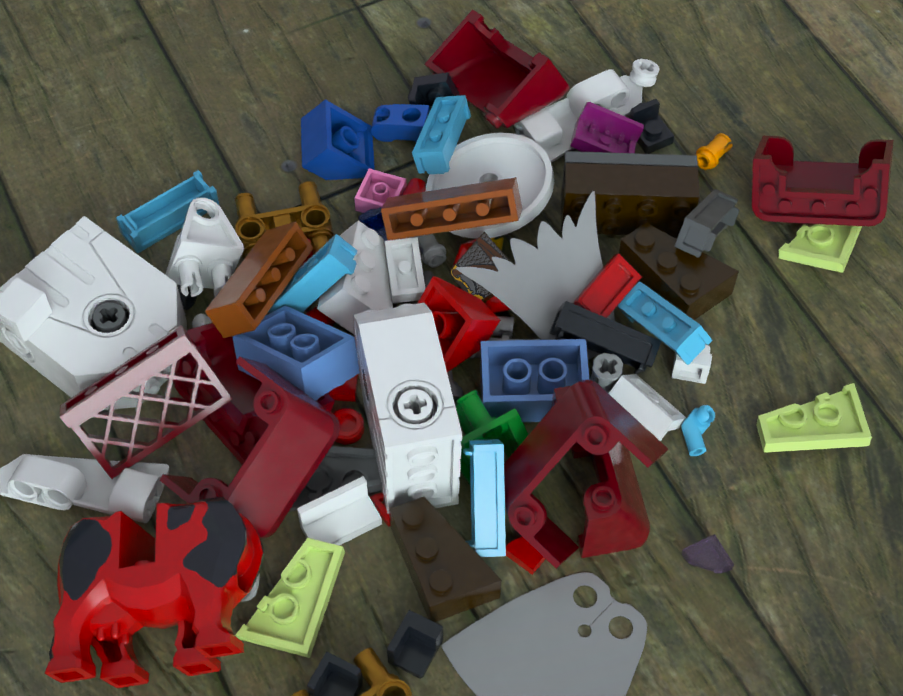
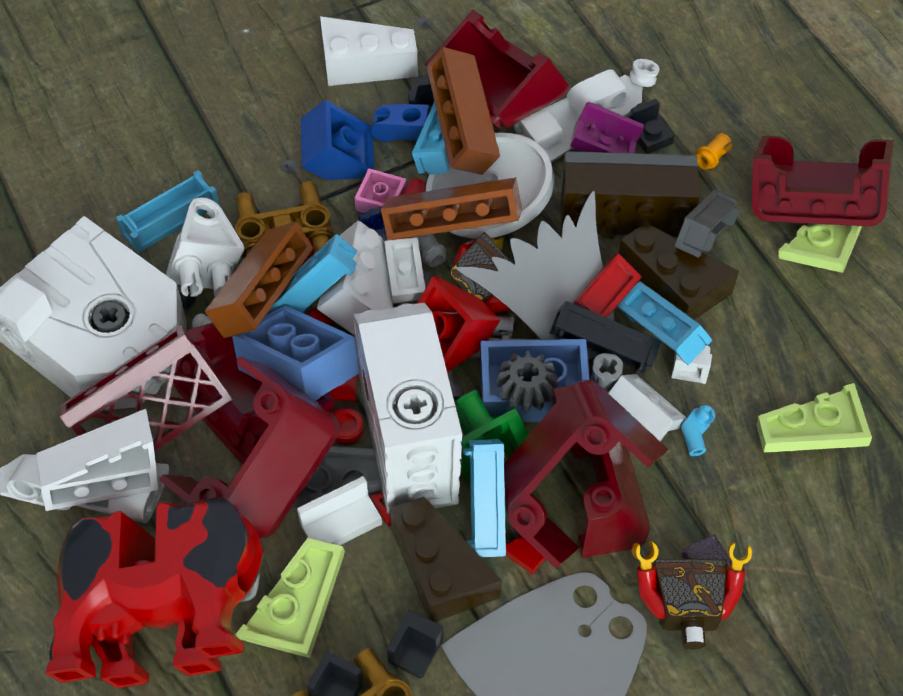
(100, 464): none -> white wedge
(367, 52): none -> white wedge
(463, 111): none -> dark orange brick
(526, 381): none -> dark grey gear
(690, 592): none -> torso

